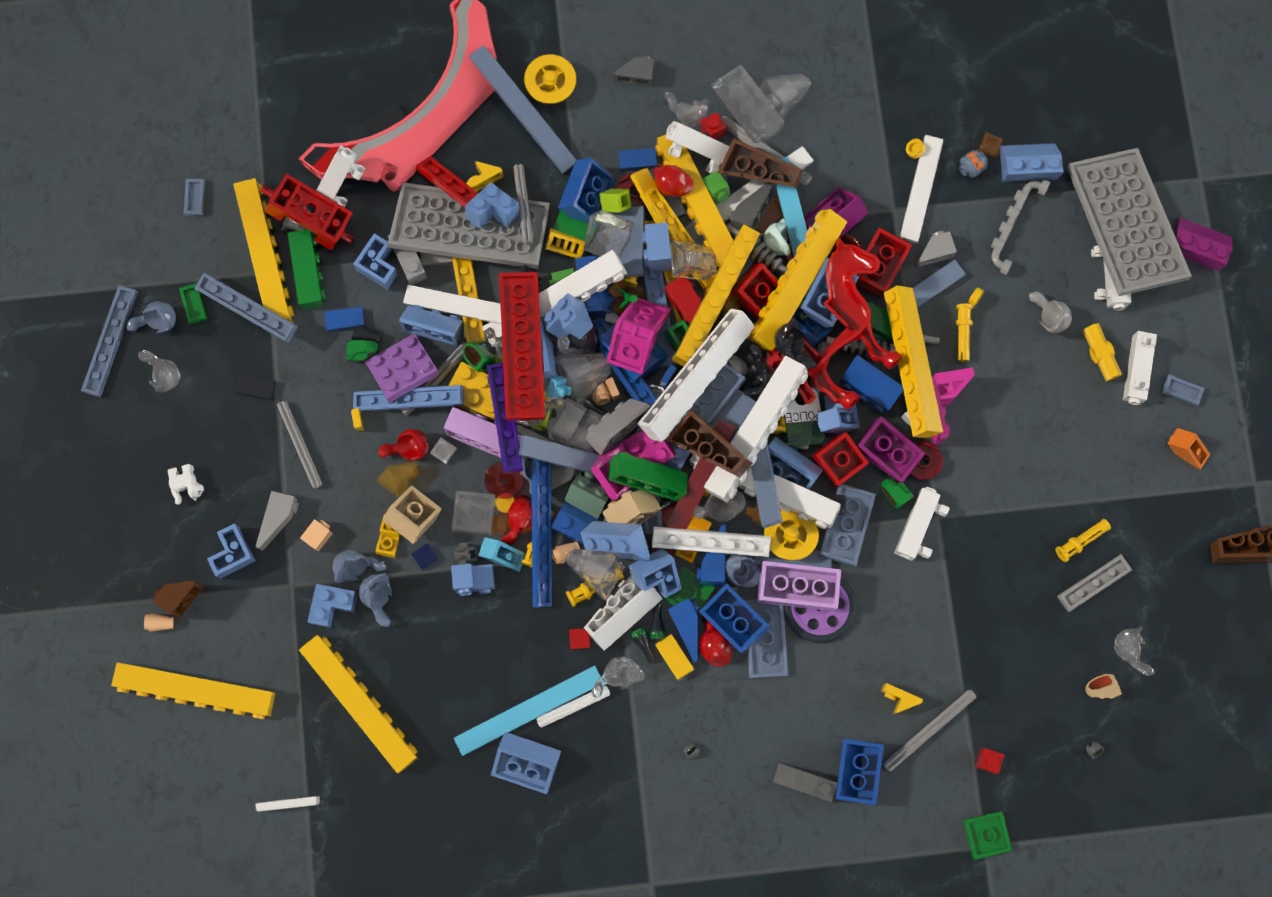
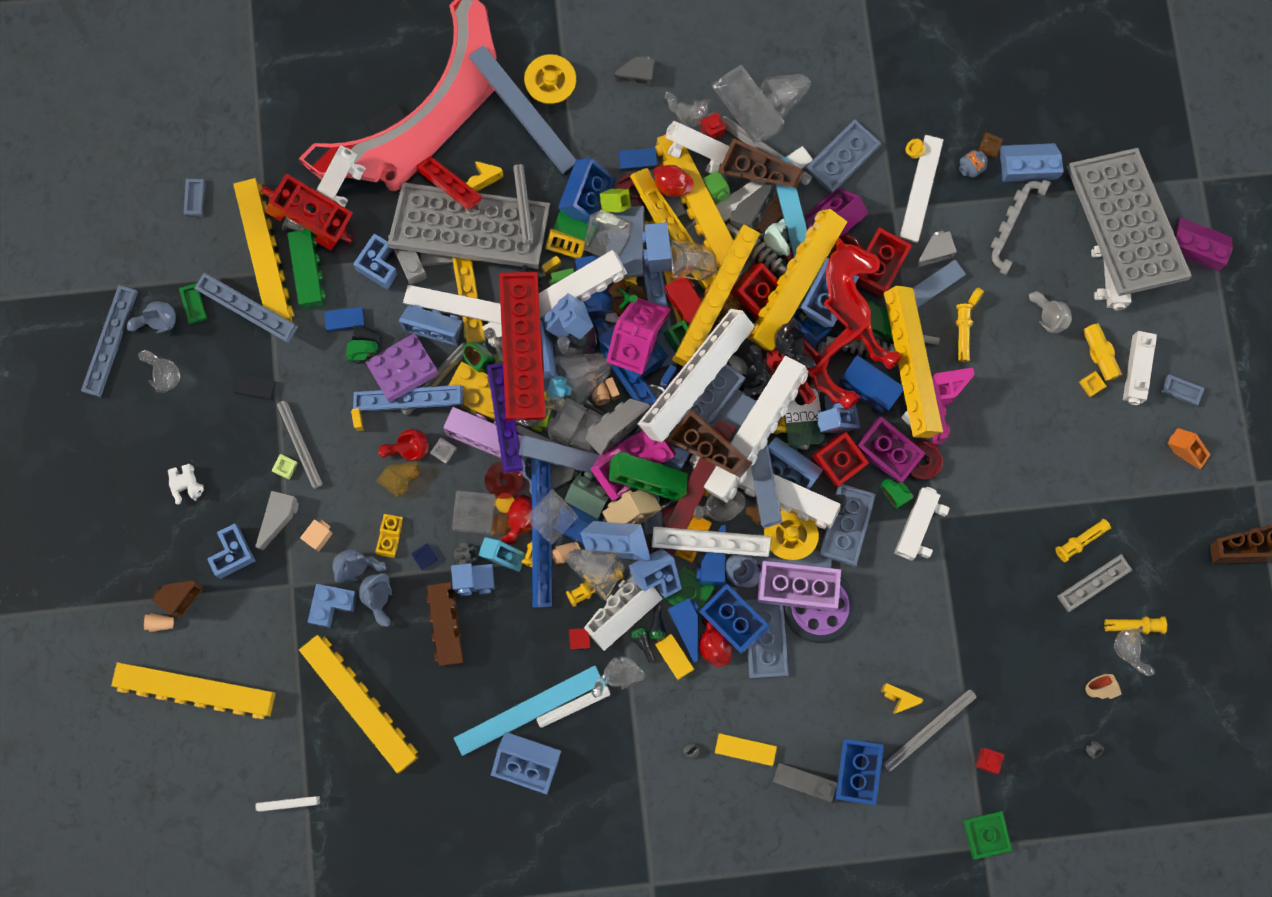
(284, 467): none -> yellowish green tile
(412, 514): tan brick -> none
(445, 624): none -> reddish brown wedge
(492, 204): medium blue brick -> none
(551, 266): none -> yellow tile
(551, 516): none -> clear slope
(745, 749): none -> yellow tile
(843, 156): none -> sand blue tile
(1092, 384): none -> yellow tile
(1148, 624): none -> yellow pin

